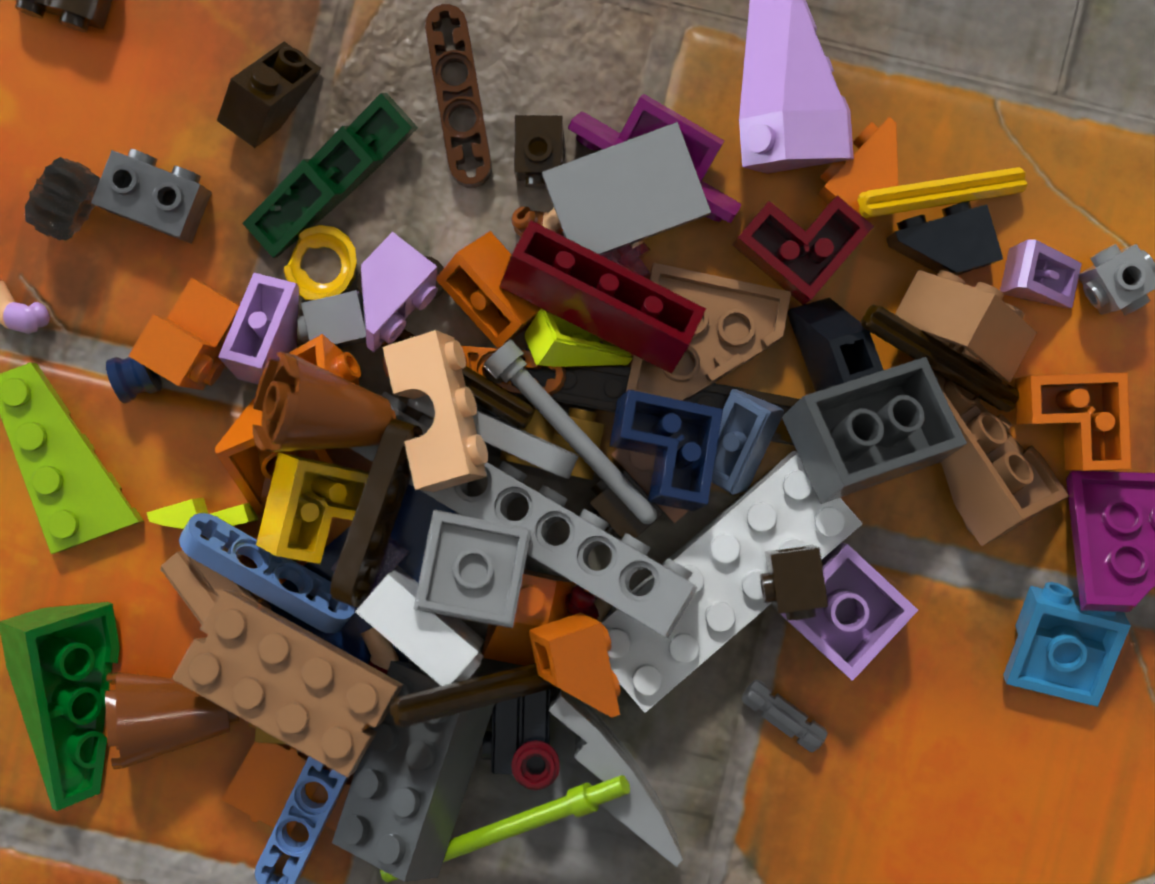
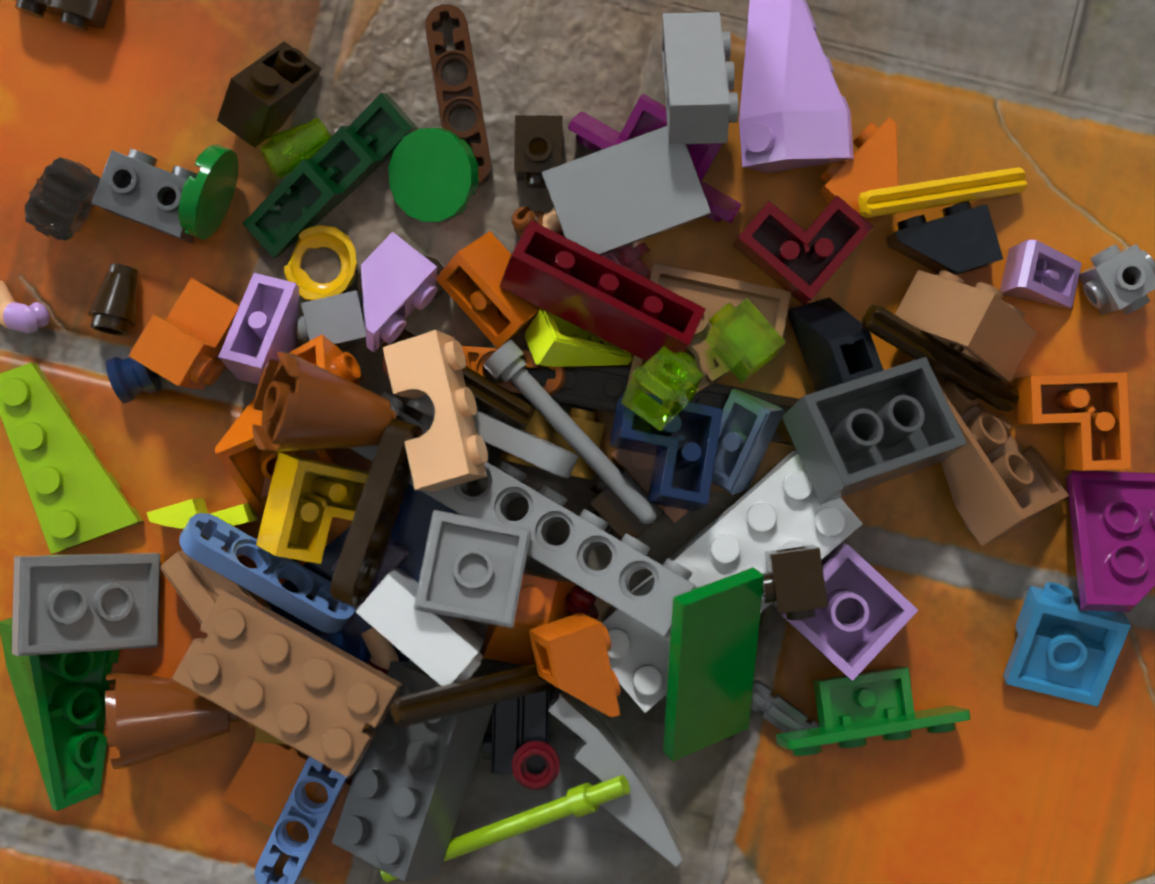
(85, 603): none -> light grey tile
(116, 301): none -> dark brown cone
(208, 196): none -> green tile
(293, 145): none -> clear neon green cone
(433, 175): none -> green tile
(670, 378): none -> clear neon green brick
(697, 78): none -> light grey brick
(712, 662): none -> green tile
(743, 339): none -> clear neon green brick
(868, 707): none -> green bracket

